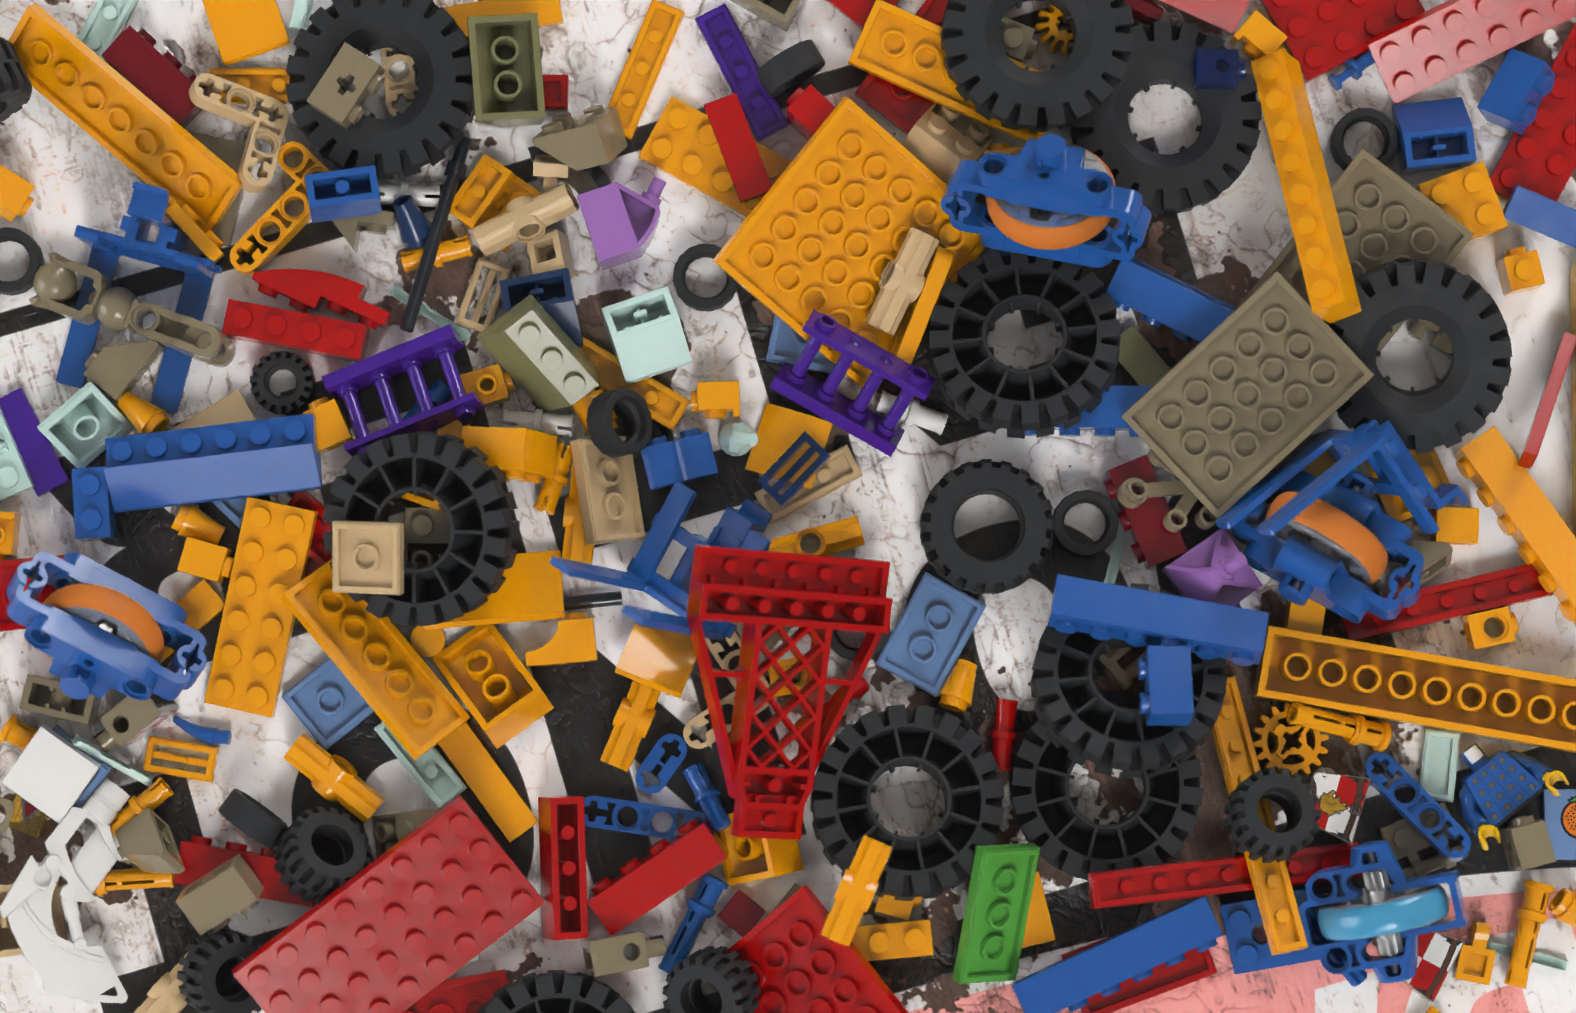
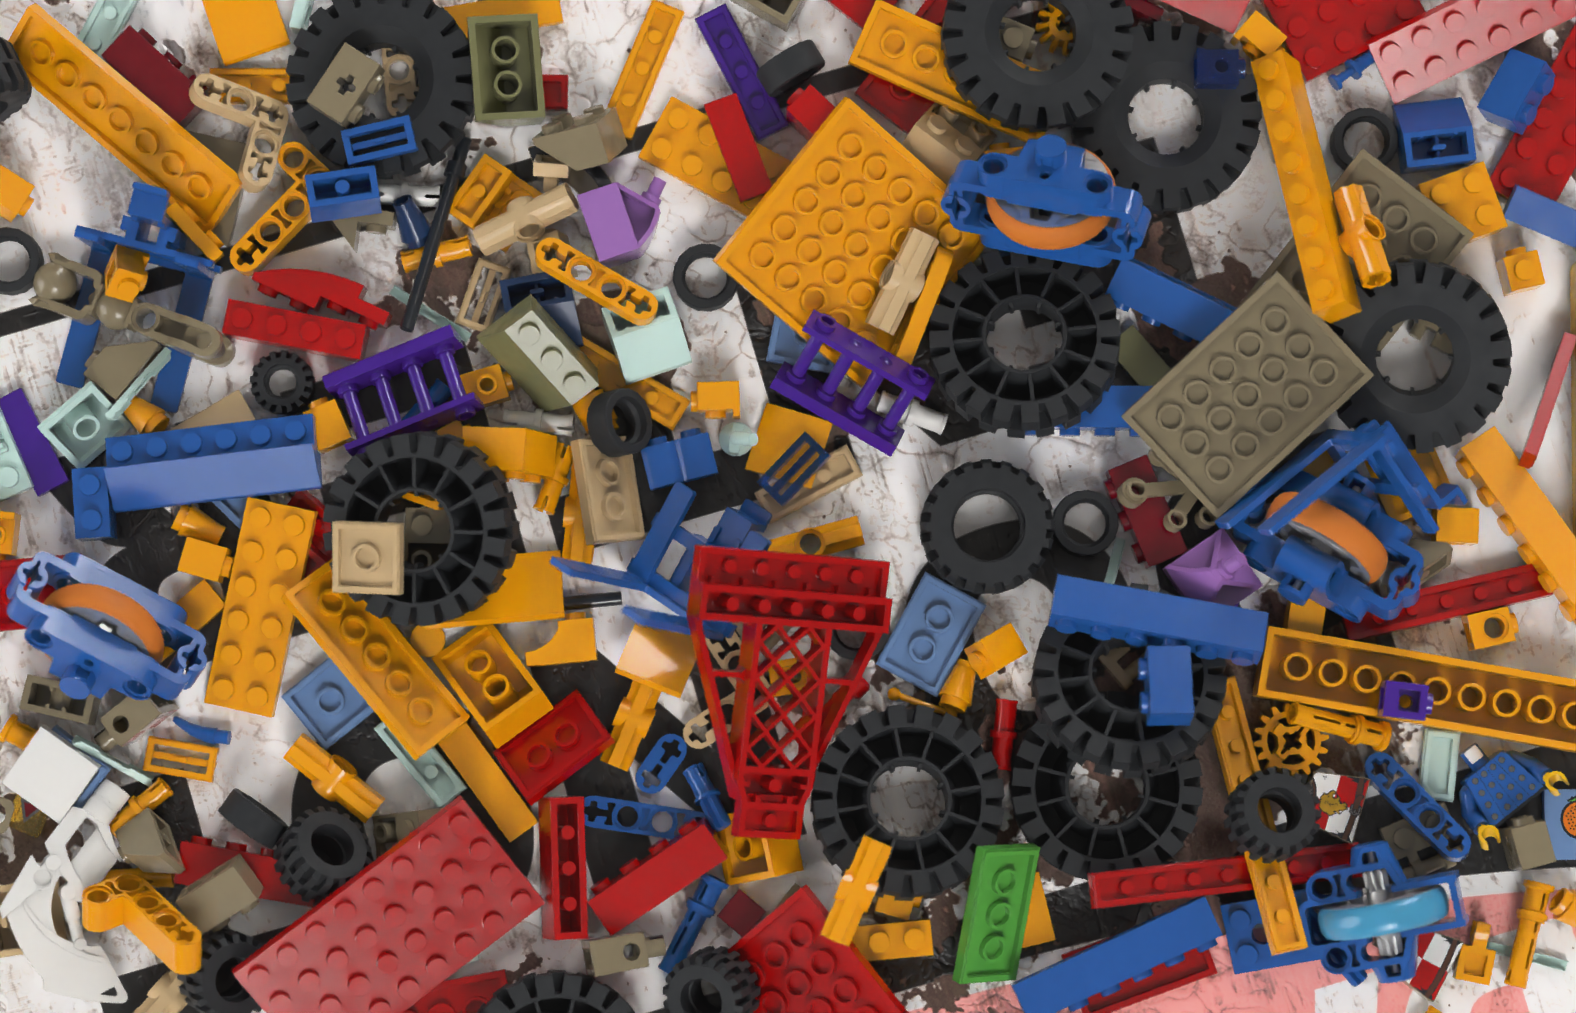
(126, 273): none -> light orange brick
(148, 915): none -> light orange beam
(151, 370): none -> light aqua piece
(380, 154): none -> blue tile
(554, 747): none -> red tile
(599, 276): none -> light orange beam
(895, 694): none -> light orange hinge
(995, 651): none -> light orange brick
(1362, 236): none -> light orange piece
(1389, 697): none -> dark purple brick

